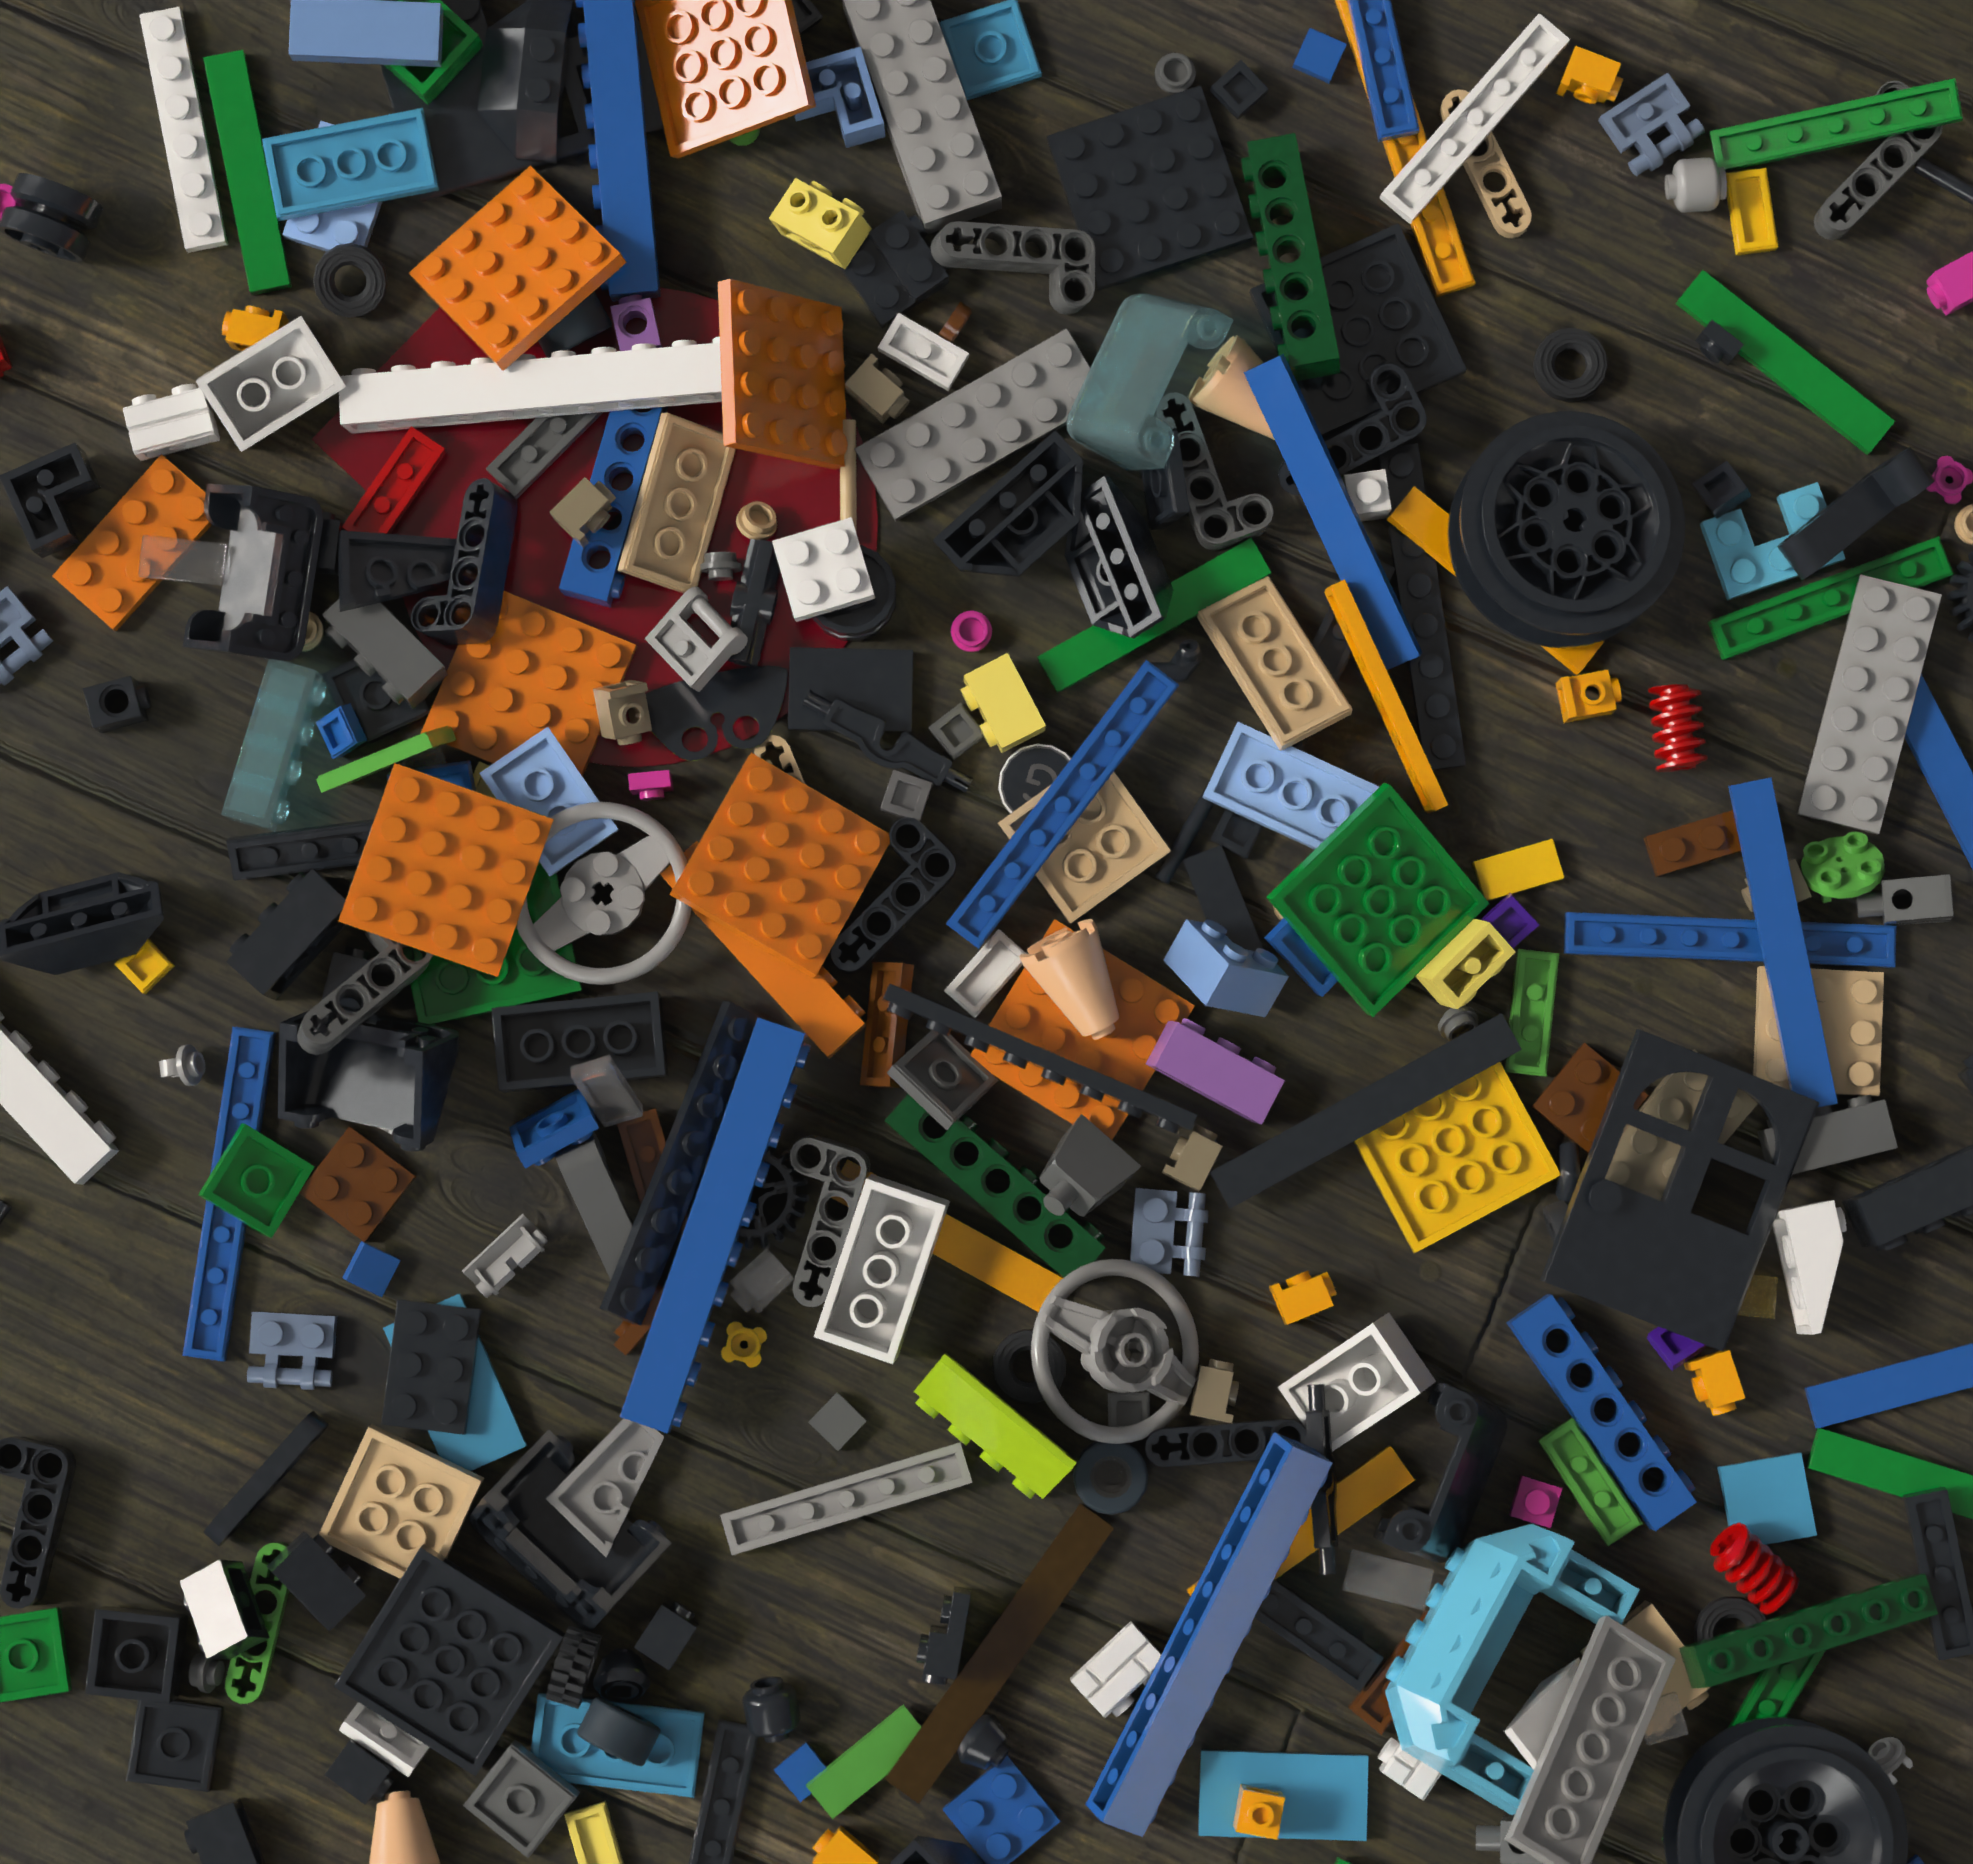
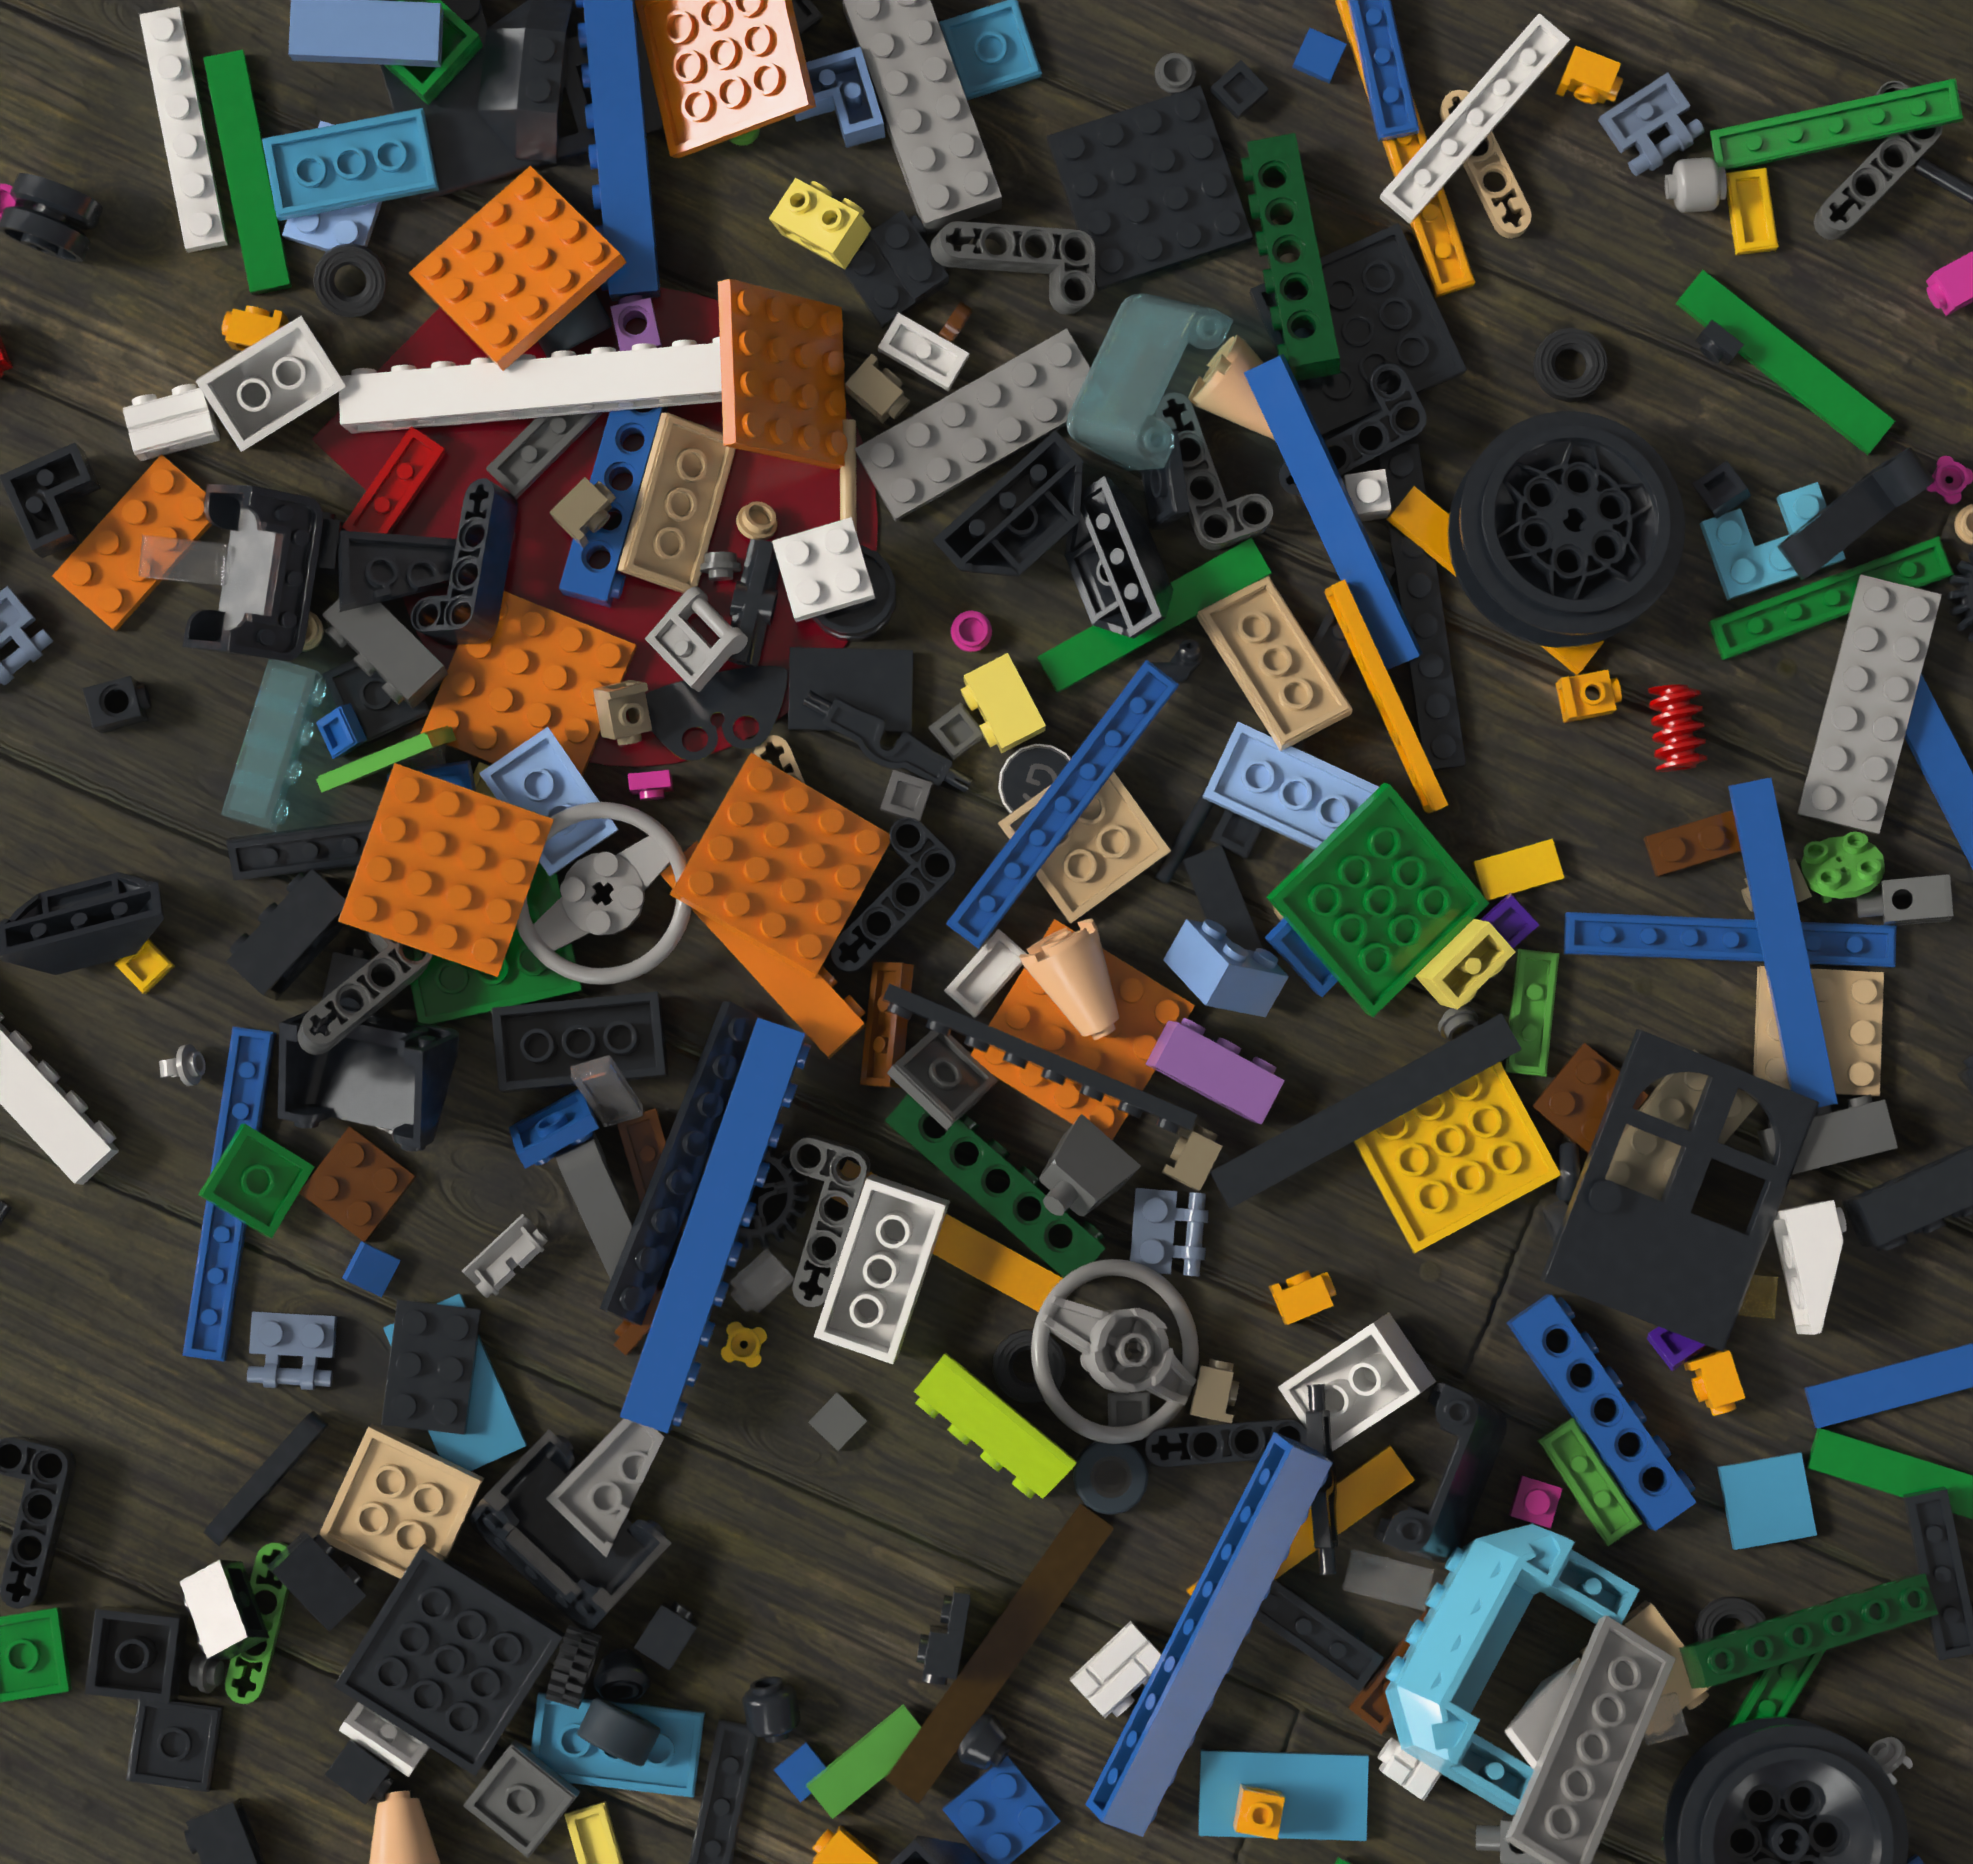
(846, 1498): light grey plate -> none
(1753, 1568): red piece -> none

